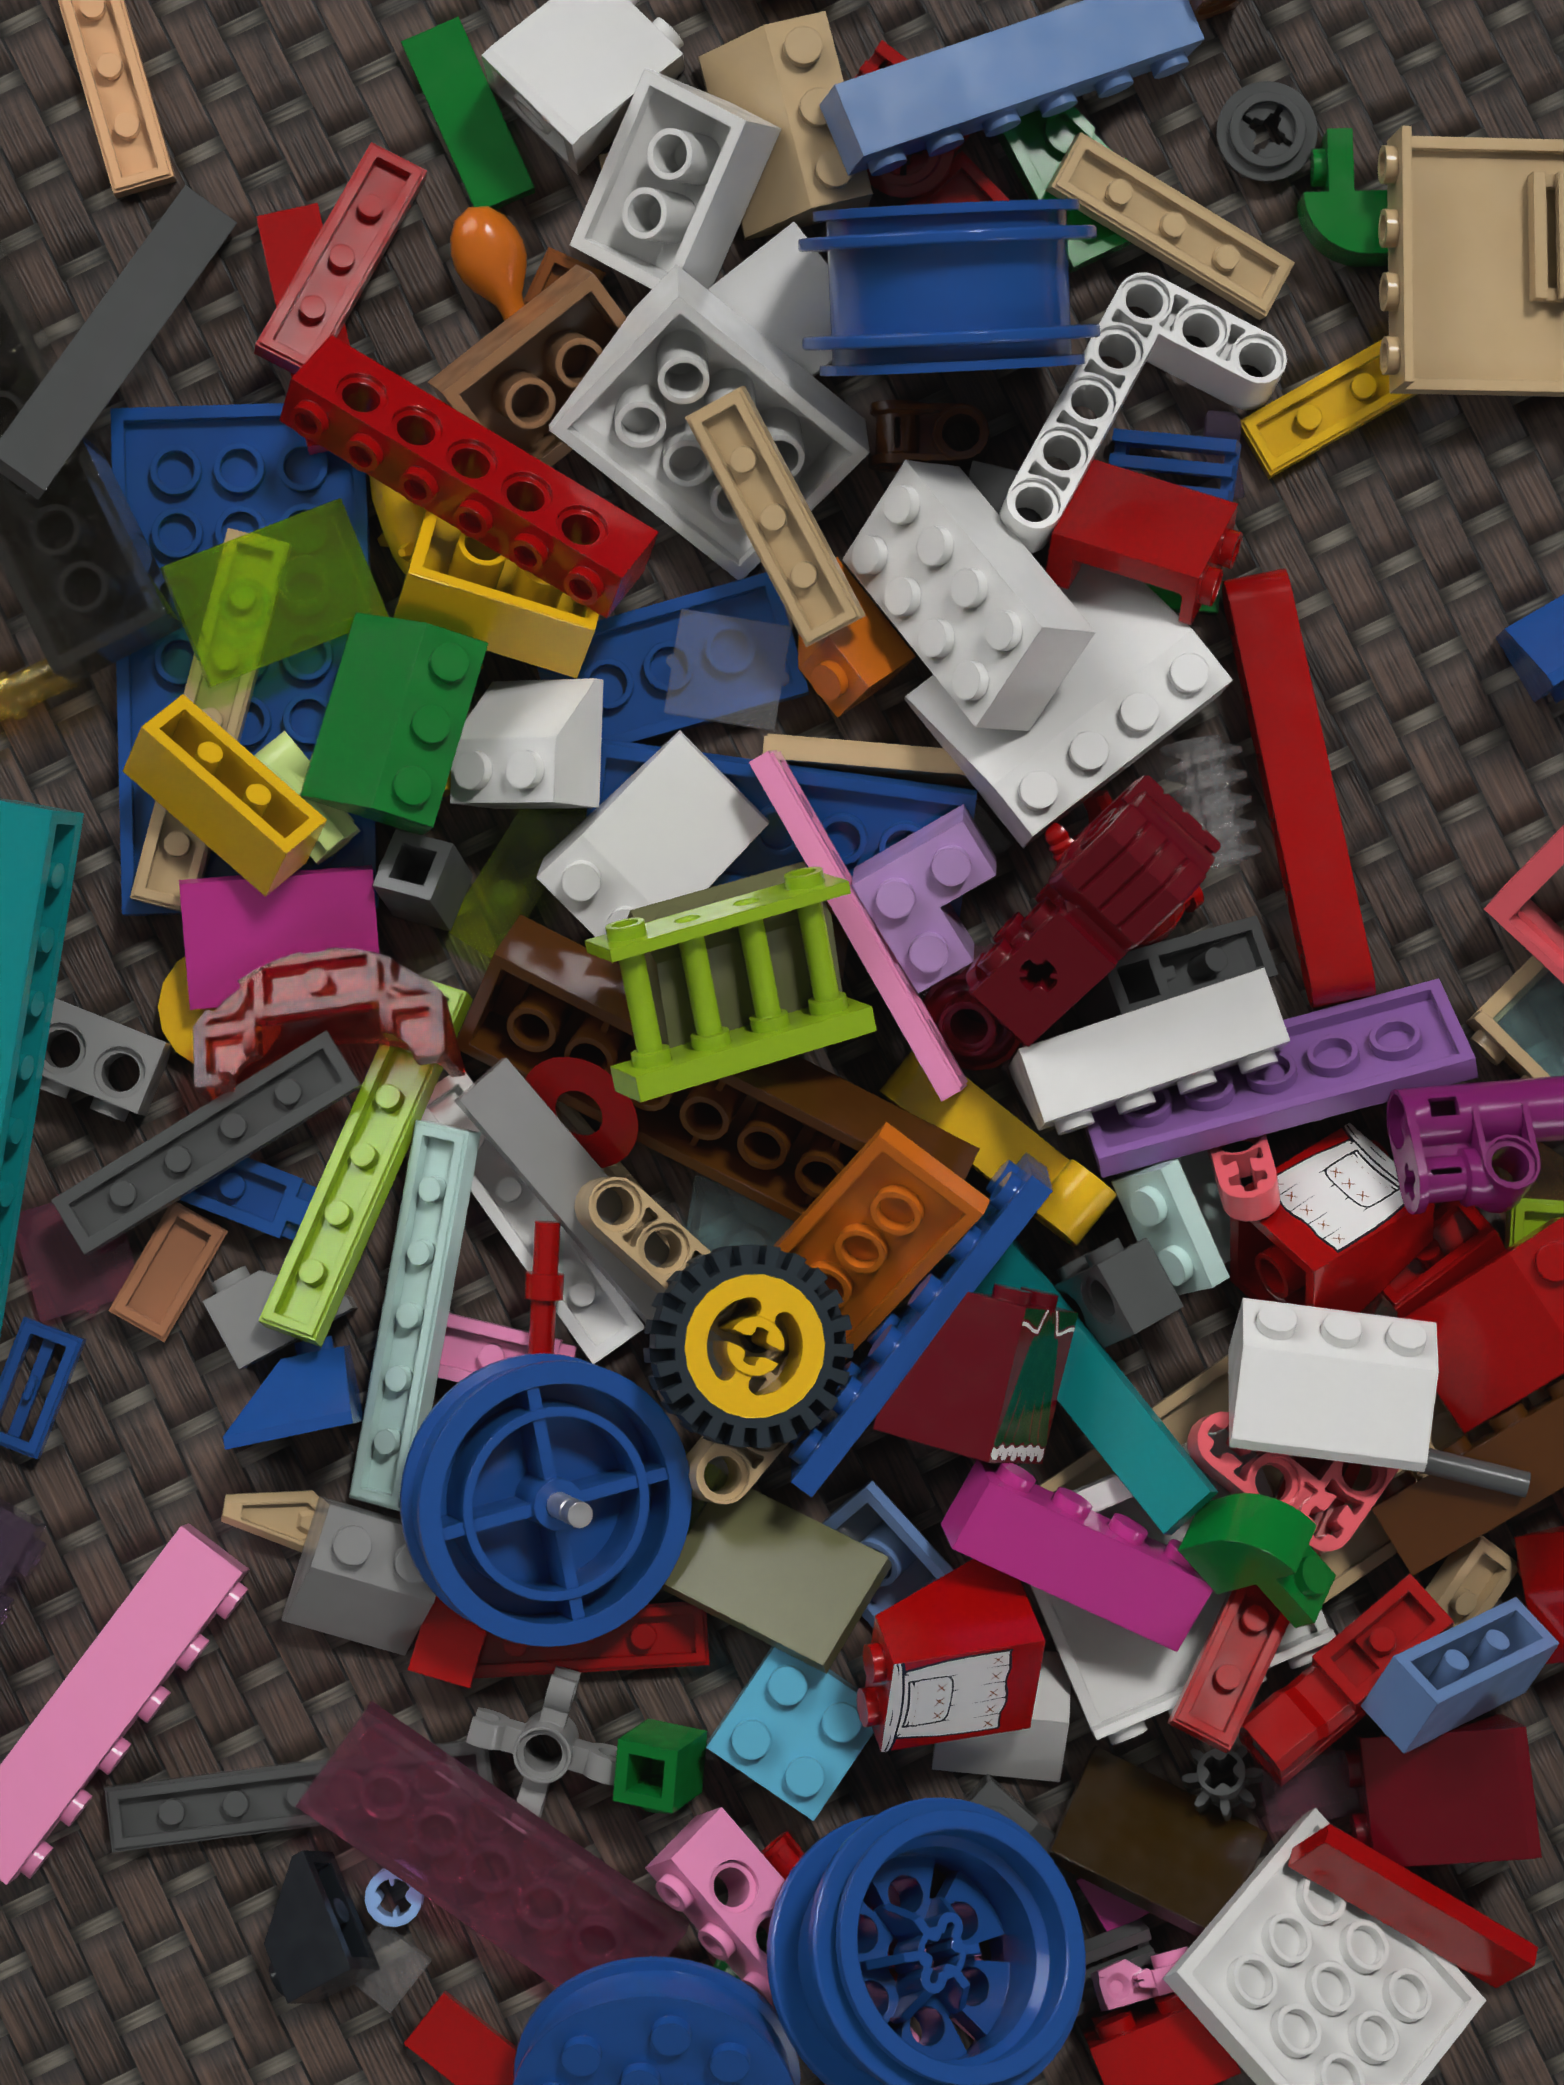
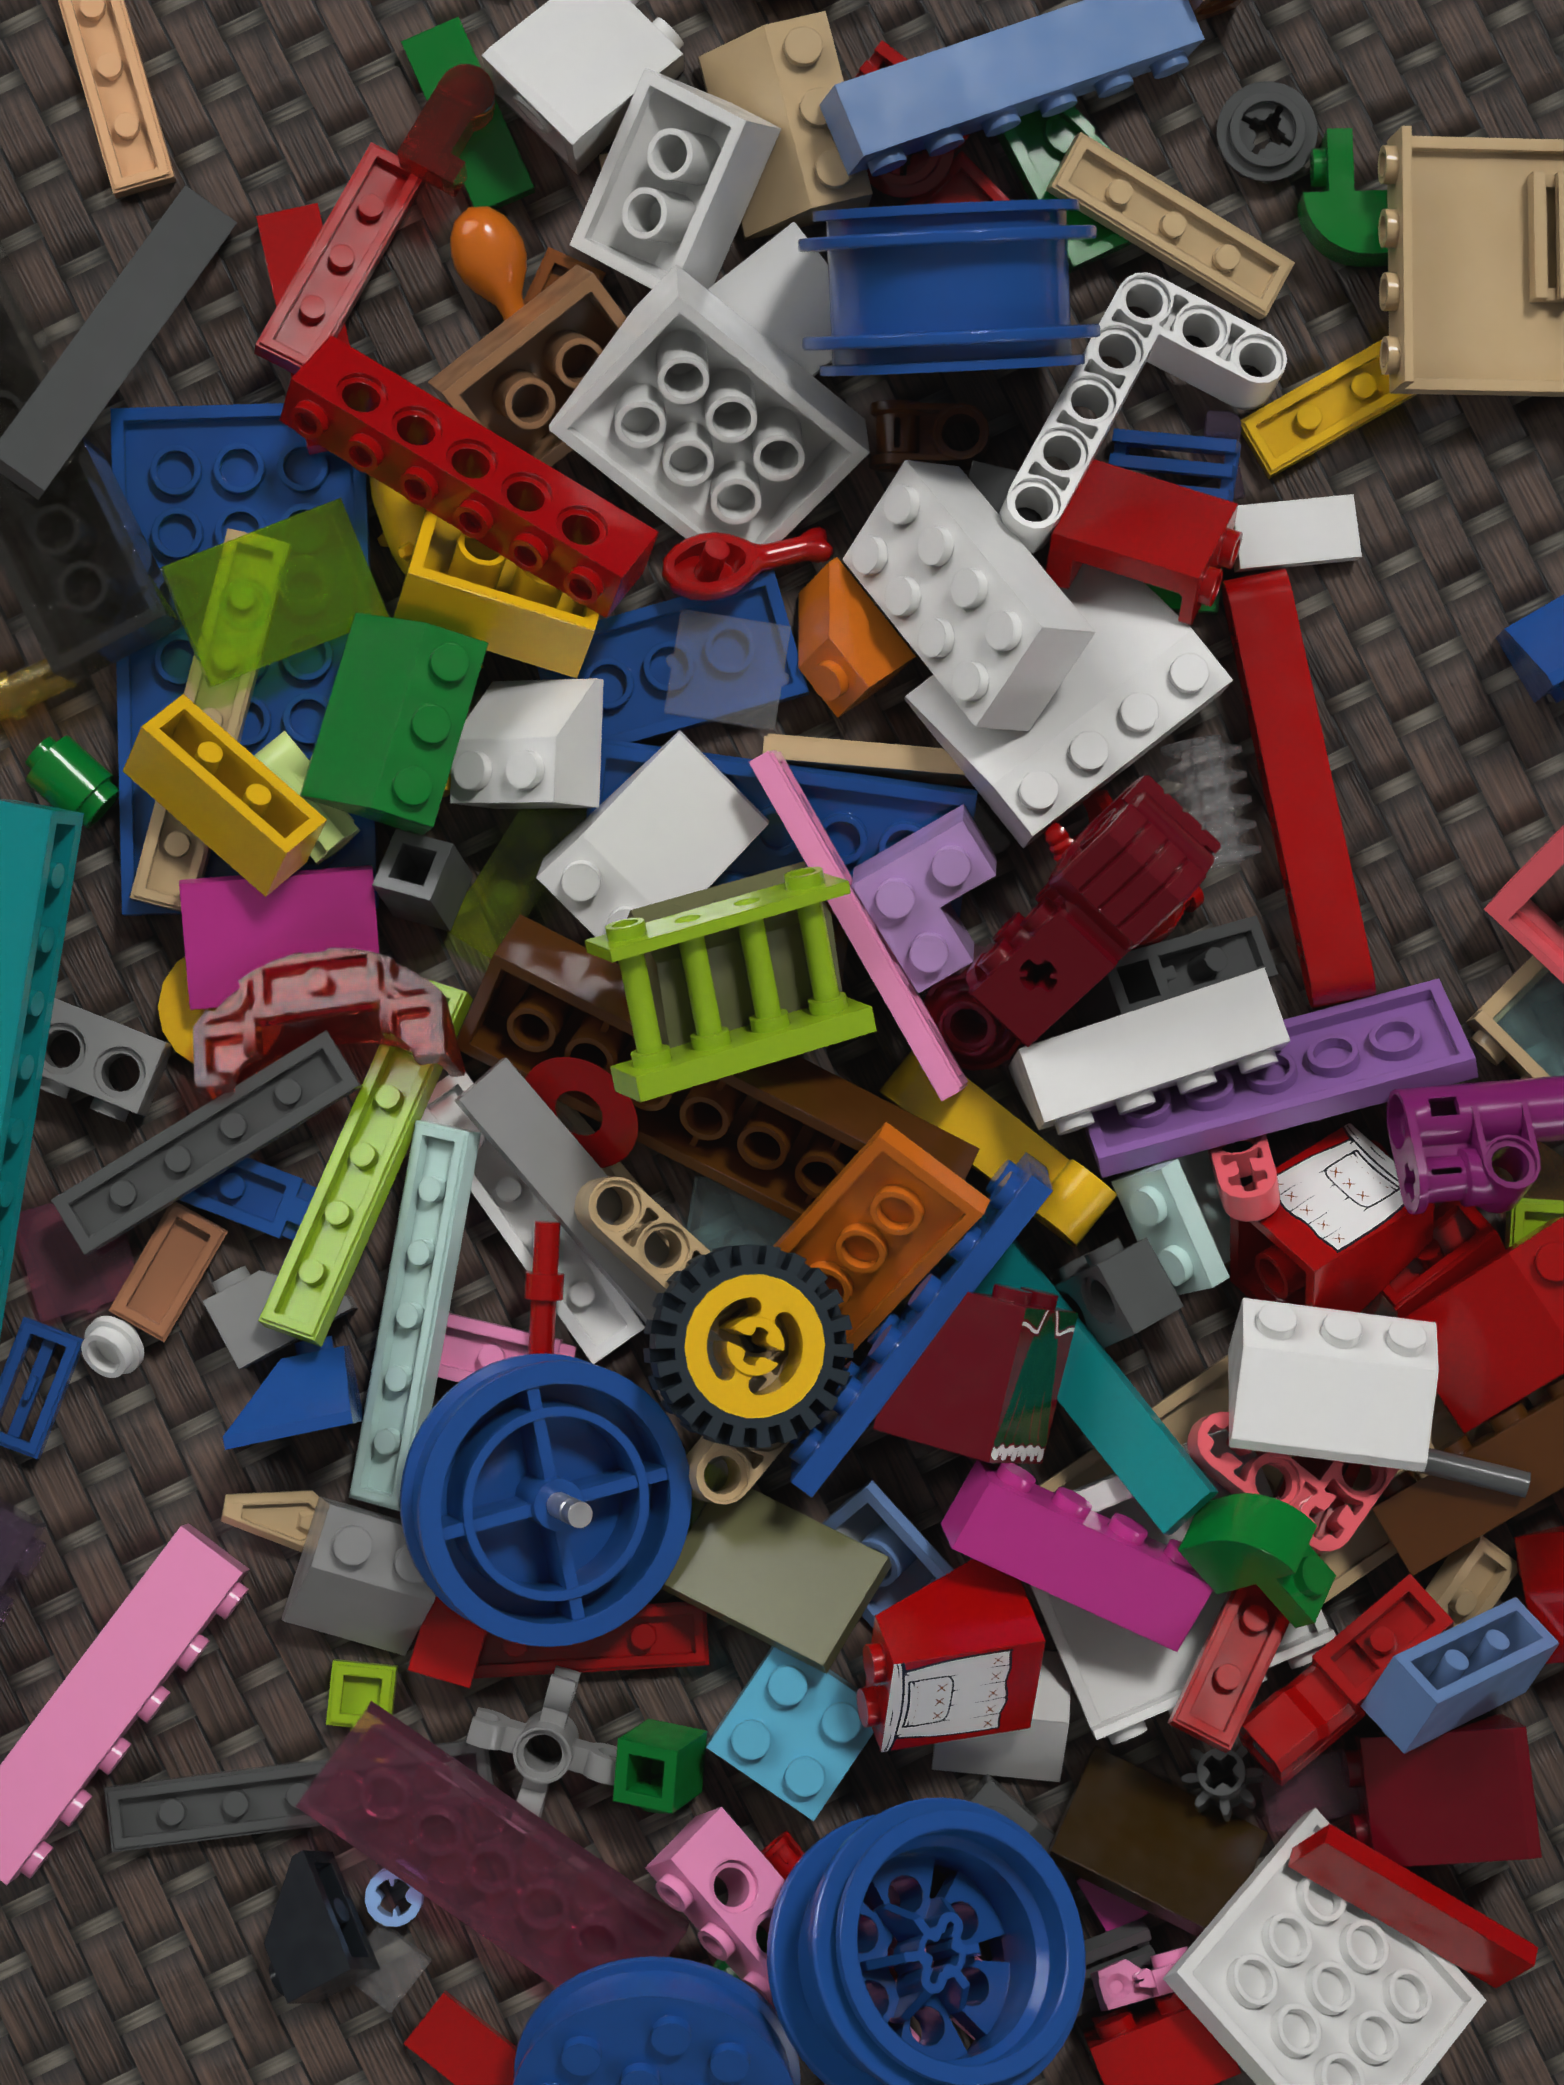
(71, 779): none -> green brick
(112, 1347): none -> white plate
(355, 1686): none -> lime tile
(454, 111): none -> clear red leg
(722, 564): none -> red piece
(775, 516): tan tile -> none
(1297, 533): none -> white tile

